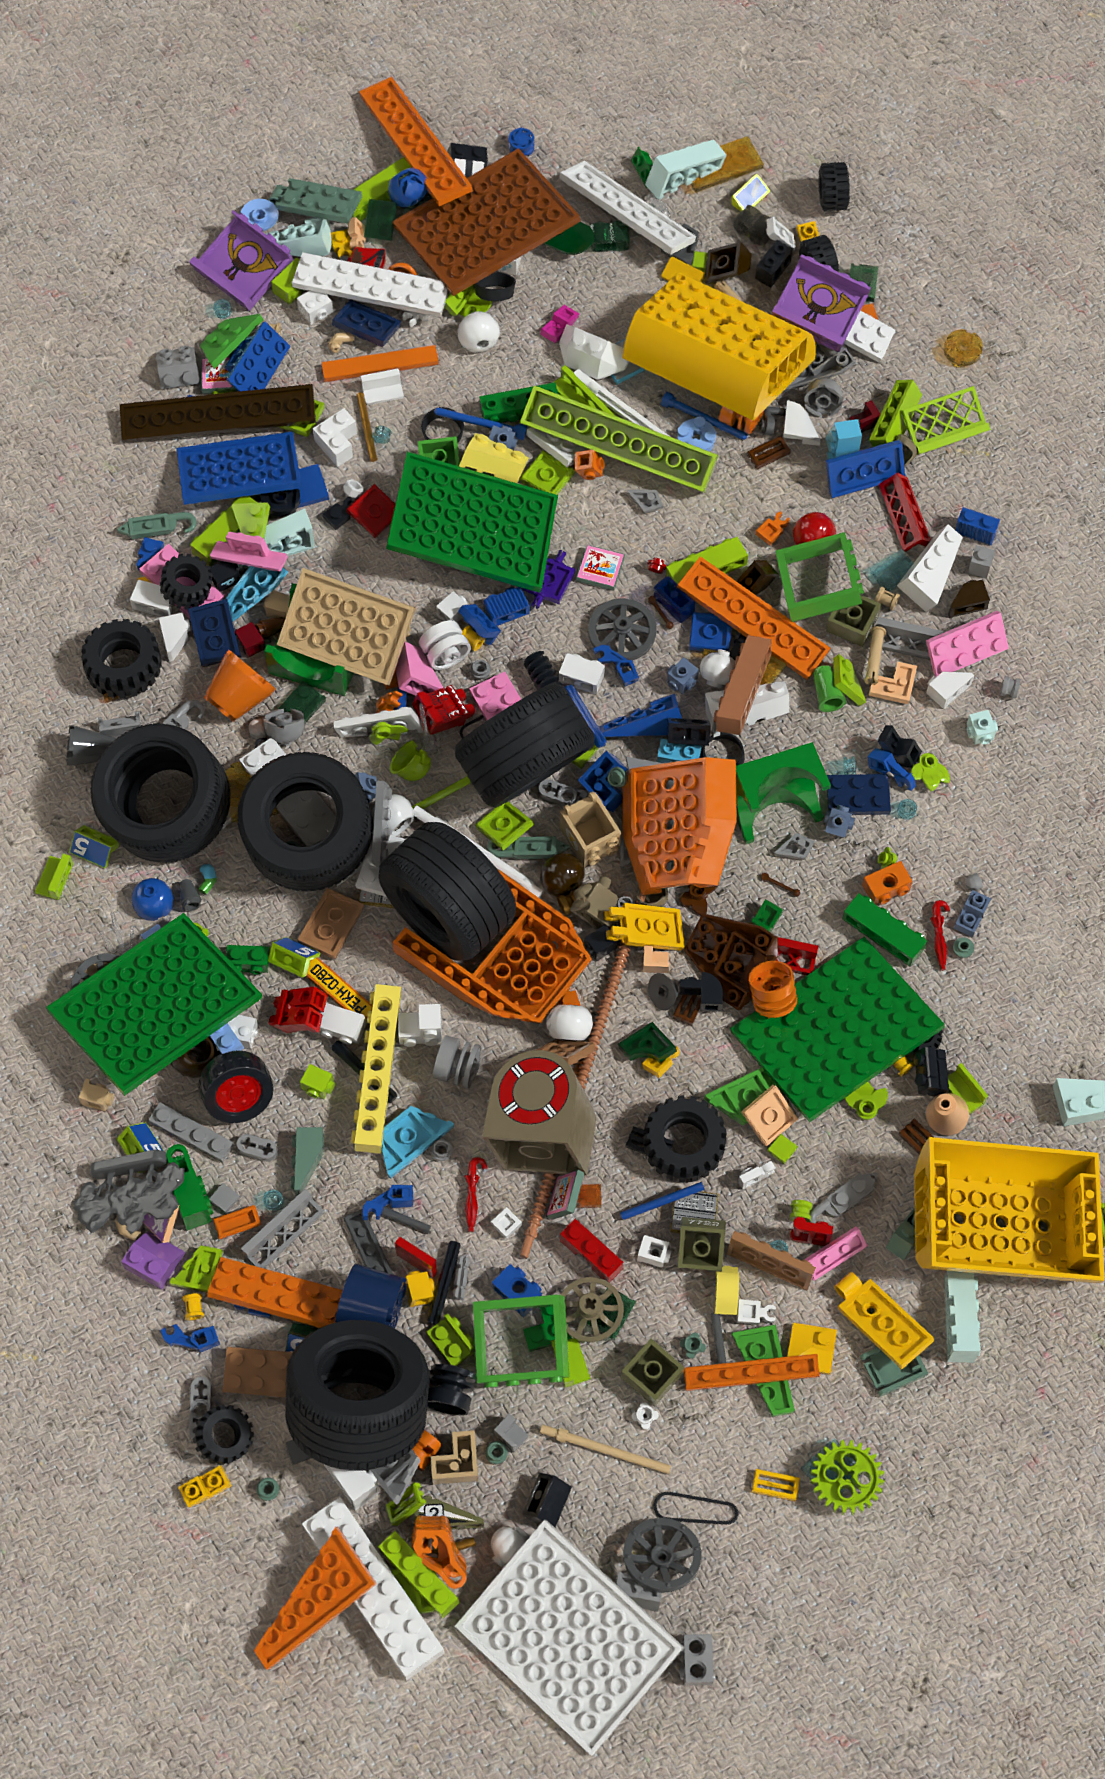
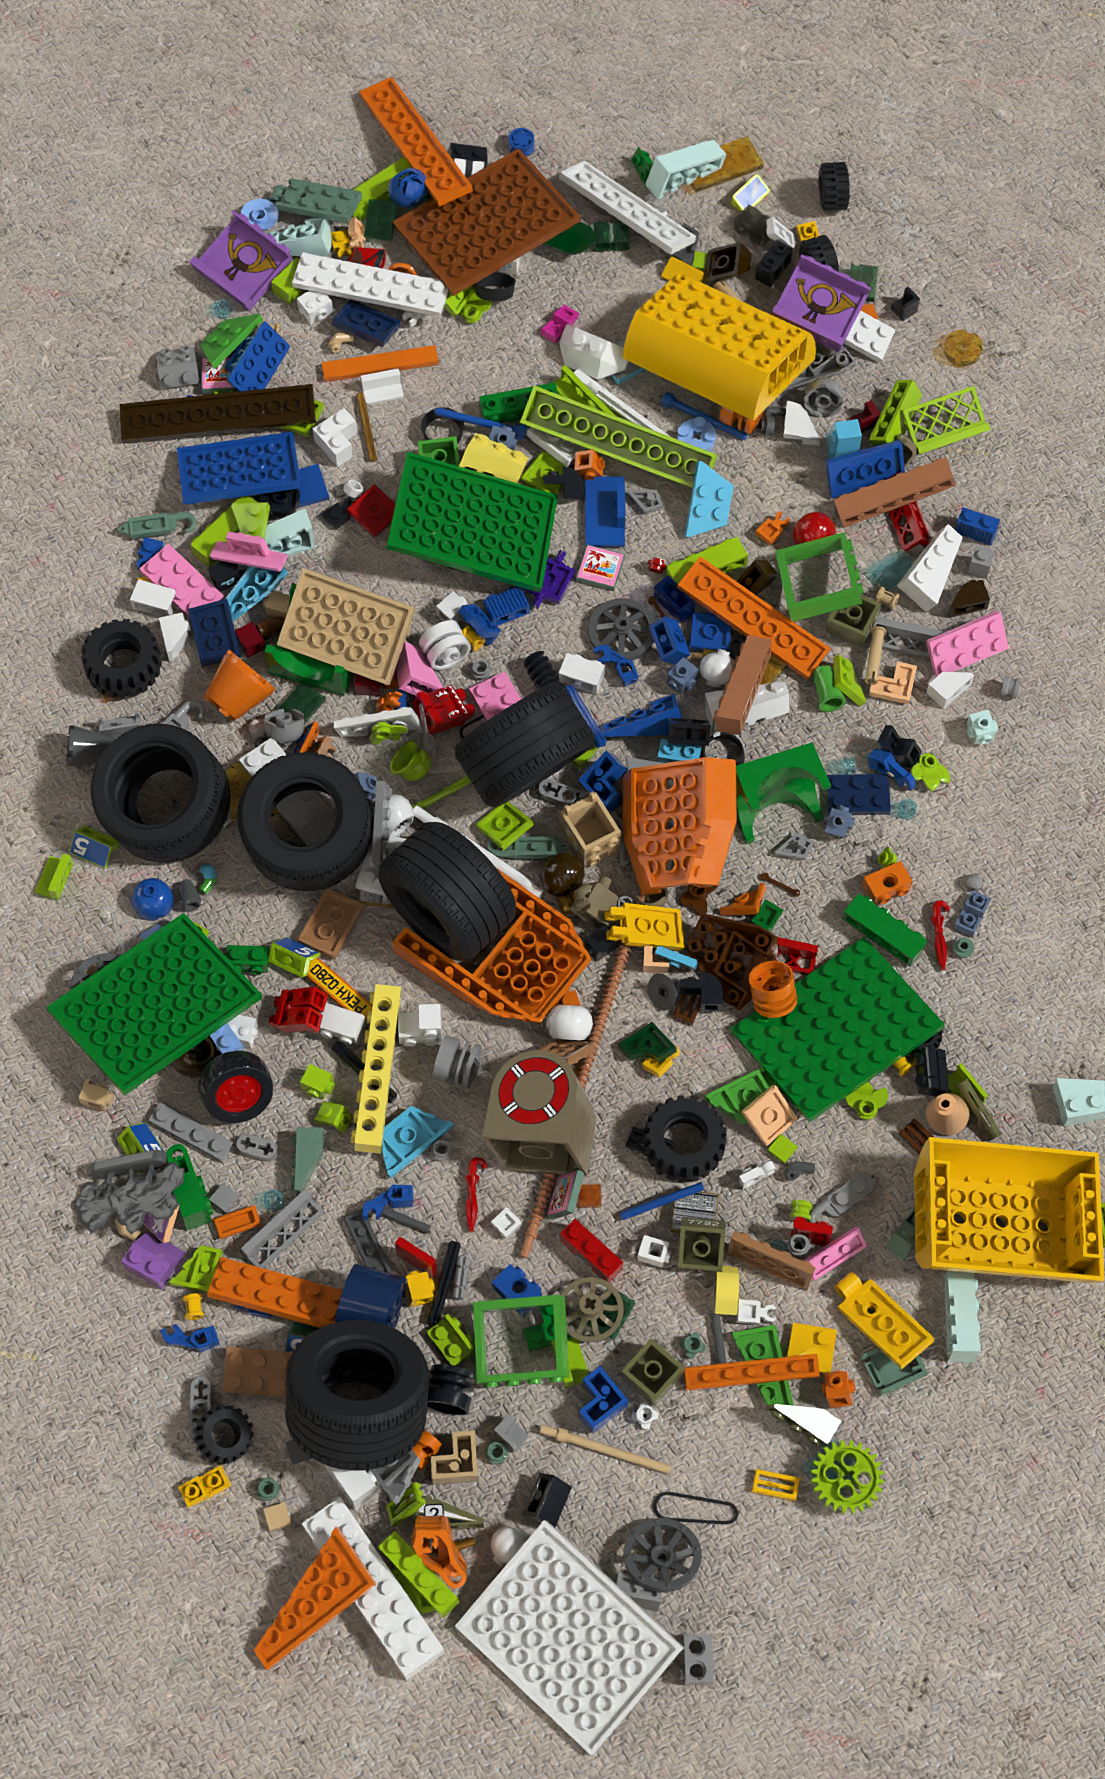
(185, 567): black tyre -> none
(277, 1517): none -> tan tile
(307, 738): none -> orange slope
(323, 745): none -> medium nougat tile
(334, 1116): none -> lime bracket
(366, 686): none -> dark red panel
(381, 434): clear light blue bush -> none
(478, 332): white piece -> none
(571, 480): none -> black brick
(605, 512): none -> blue bracket
(606, 1402): none -> blue brick
(617, 777): sand green plate -> none
(669, 640): none -> blue brick
(676, 959): none -> medium azure plate
(708, 501): none -> medium azure wing
(746, 903): none -> orange tile
(771, 454): reddish brown tile -> none
(798, 1168): none -> dark grey arm
(800, 1241): none -> light grey cone
(812, 1422): none -> slope
(838, 1389): none -> orange brick
(894, 492): none -> nougat brick
(906, 305): none -> black panel
(993, 1131): none -> olive pin

